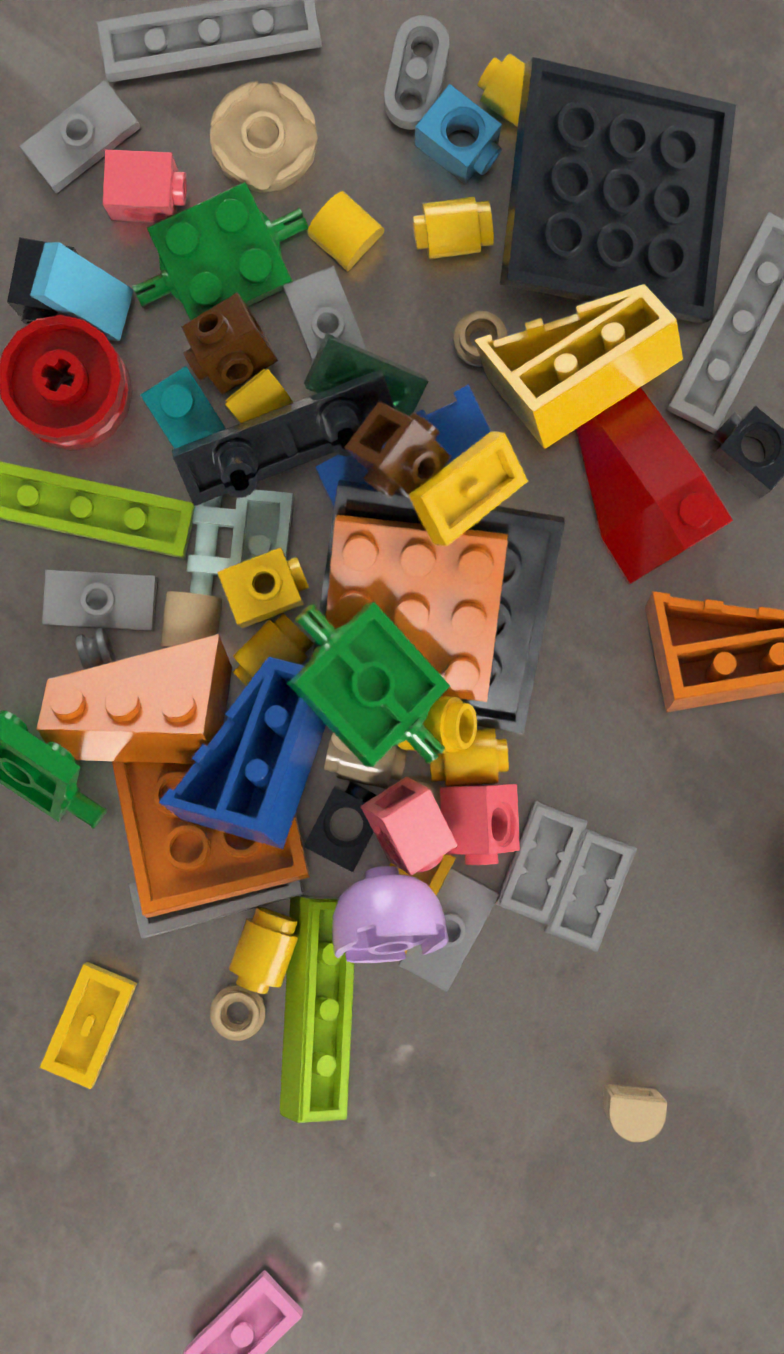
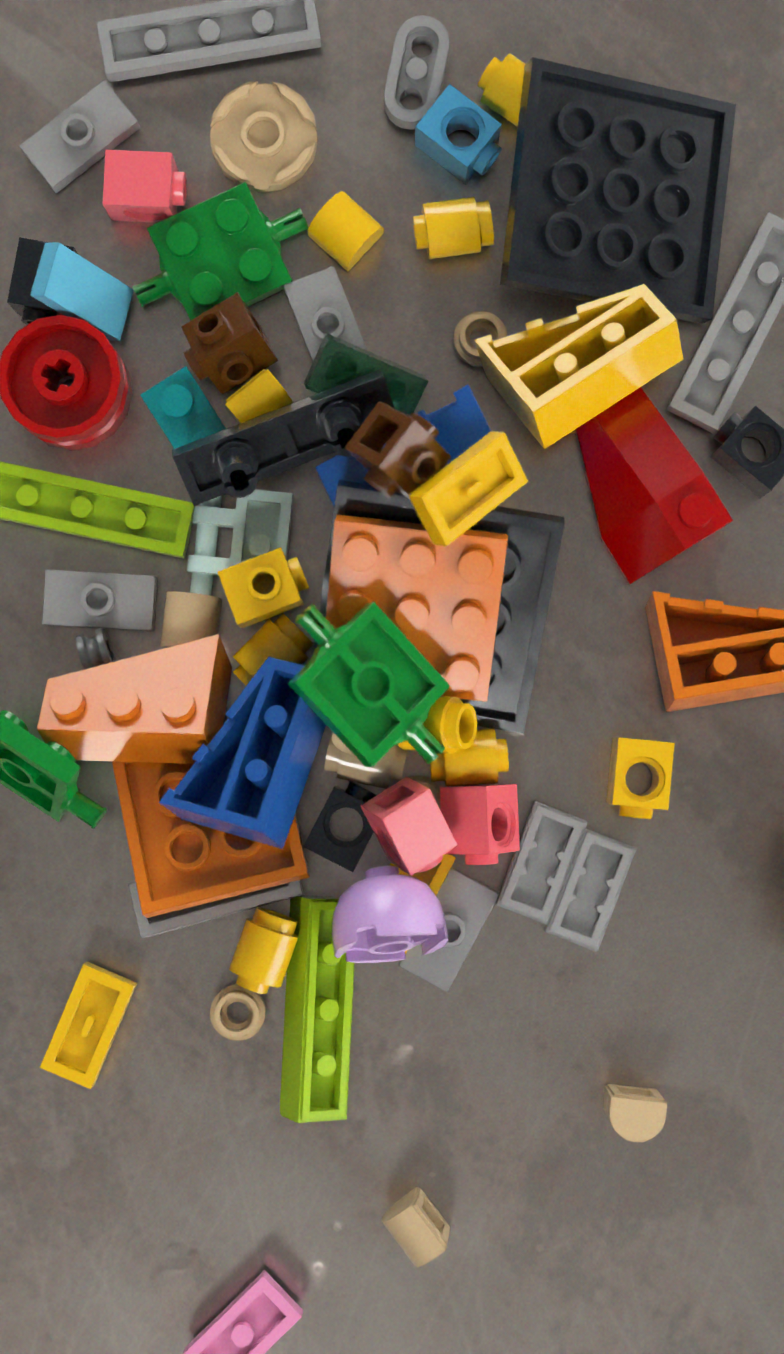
(417, 1227): none -> tan brick
(658, 758): none -> yellow brick

